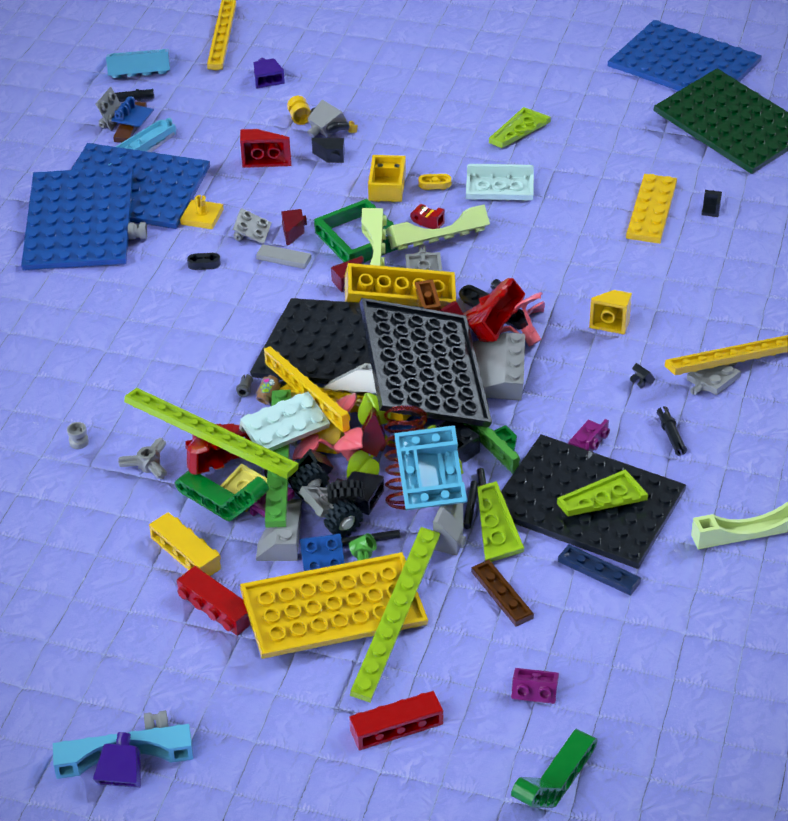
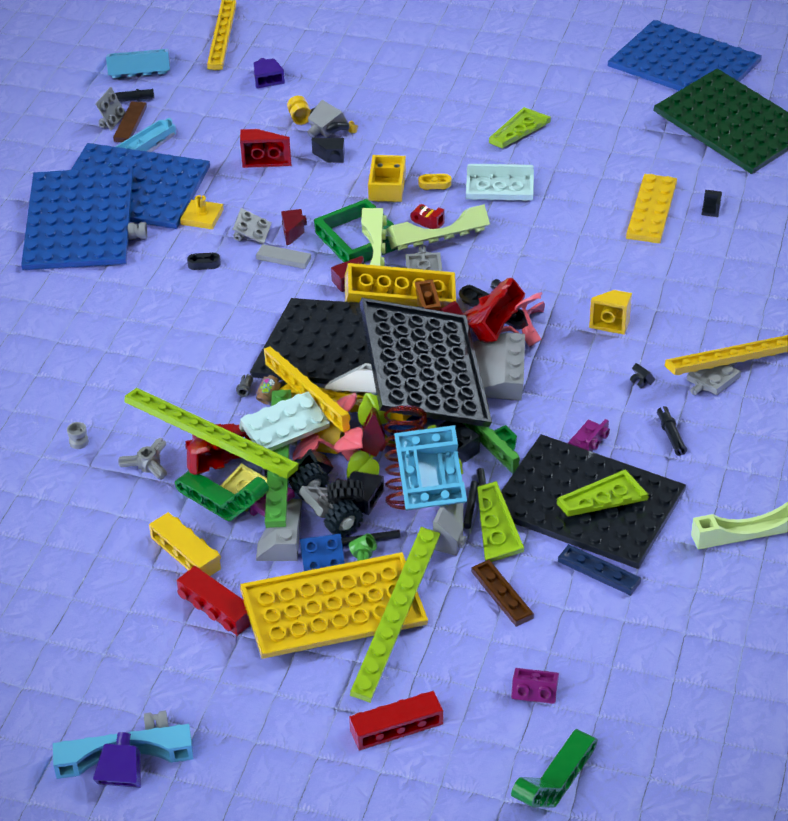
(131, 114): blue hinge -> none

